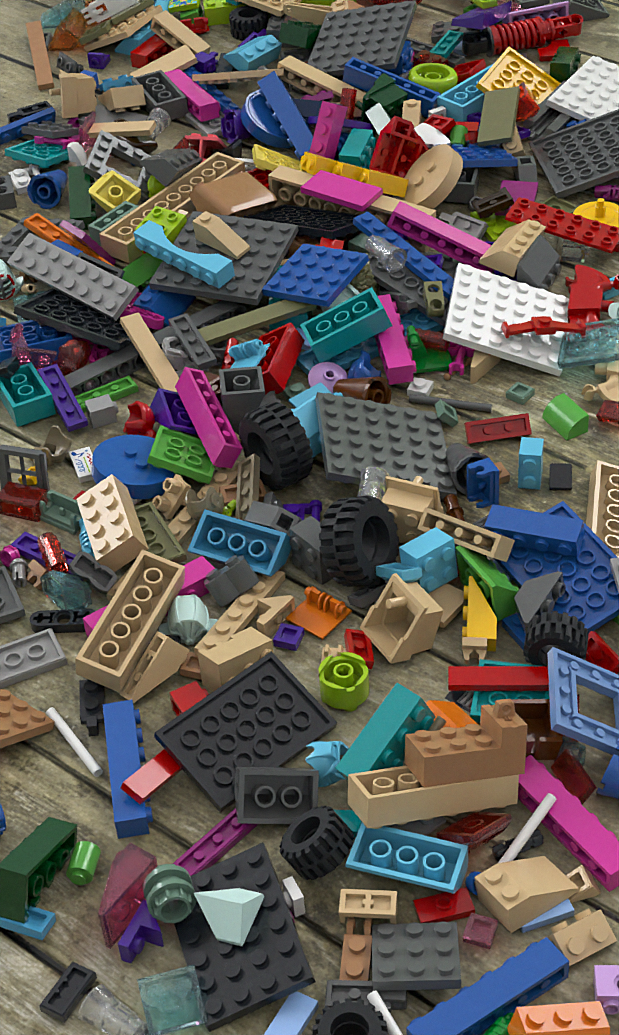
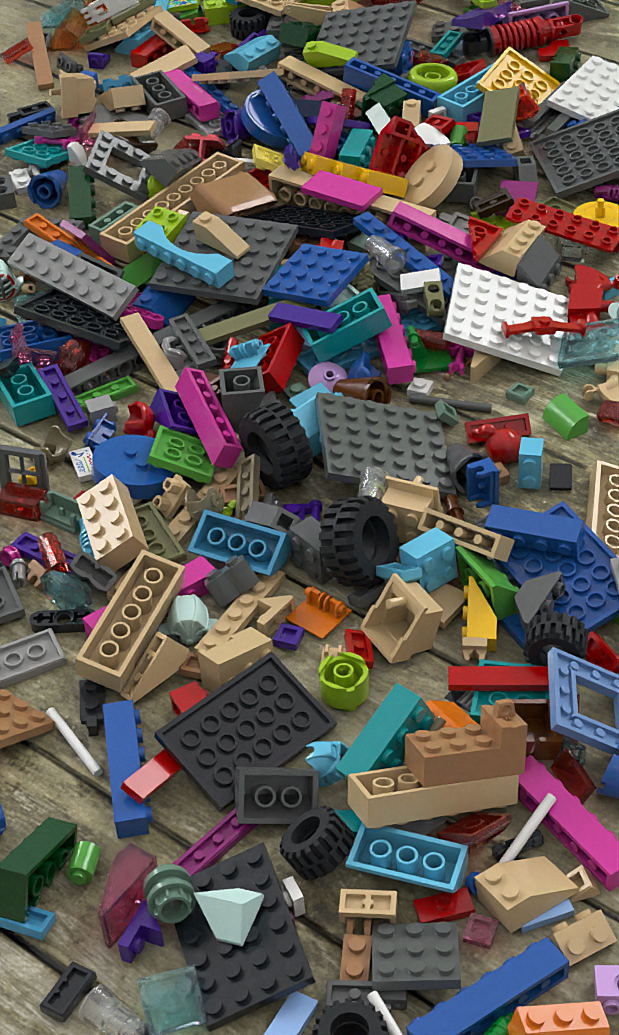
(17, 50): none -> clear red tile
(100, 428): none -> blue hinge
(113, 190): light yellow slope -> none
(223, 48): none -> clear red piece
(291, 157): none -> dark purple plate
(305, 317): none -> dark purple tile
(325, 54): none -> lime slope
(414, 281): none -> white tile
(482, 236): none -> red wing
(501, 444): none -> red hair

